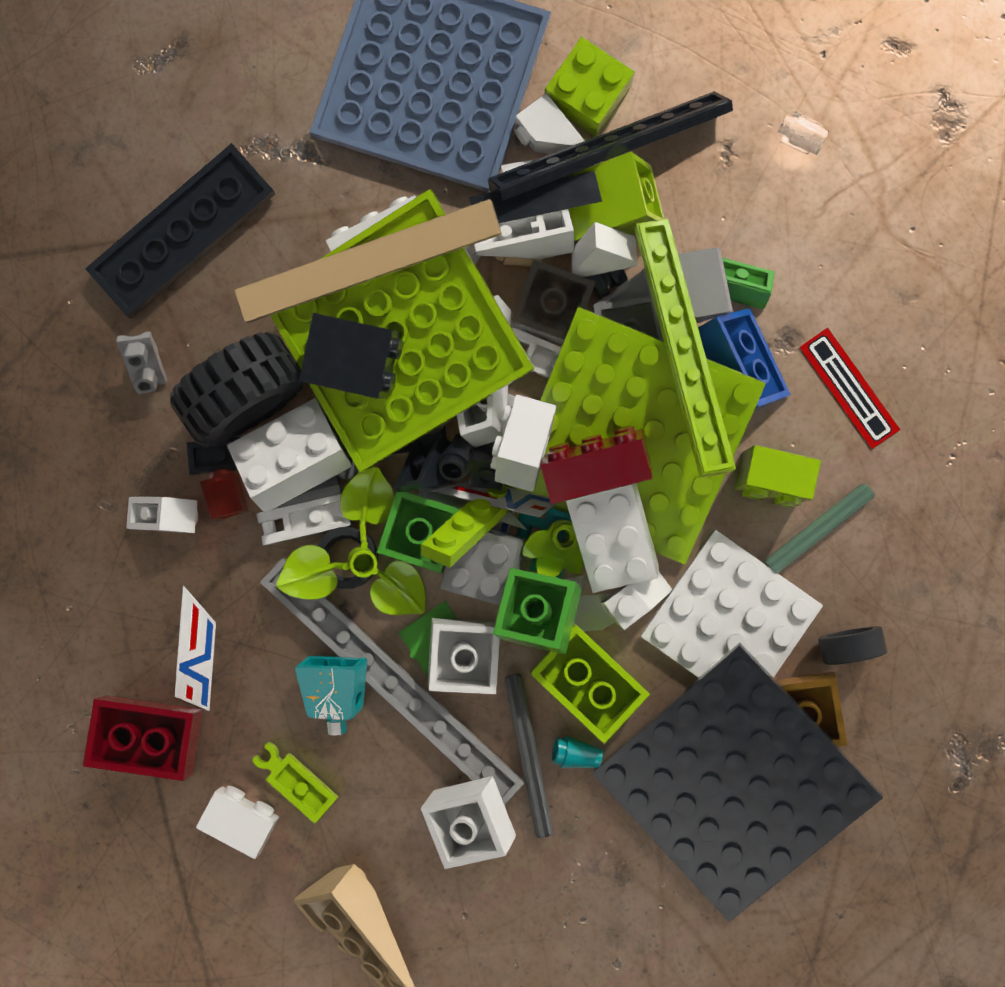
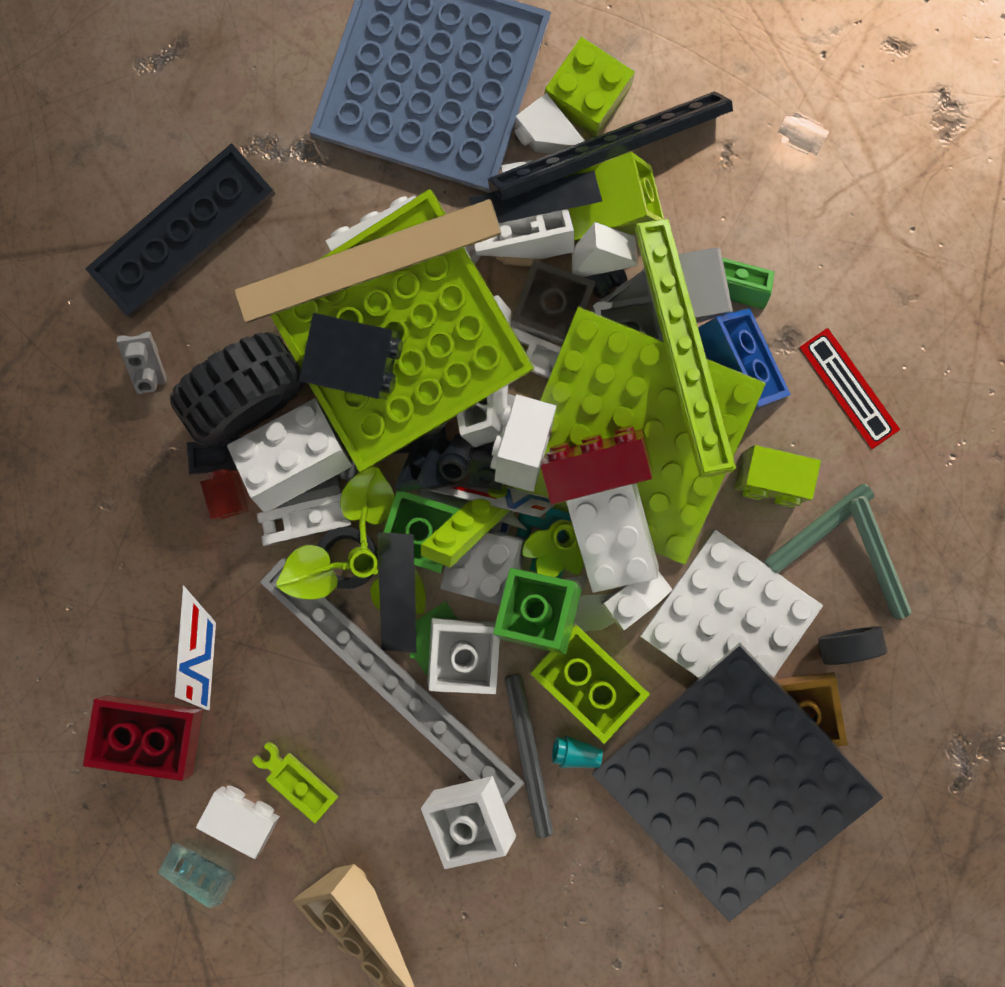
(162, 514): white slope -> none
(214, 873): none -> clear light blue slope
(332, 689): teal torso -> none
(397, 591): none -> black sticker
(879, 557): none -> sand green axle

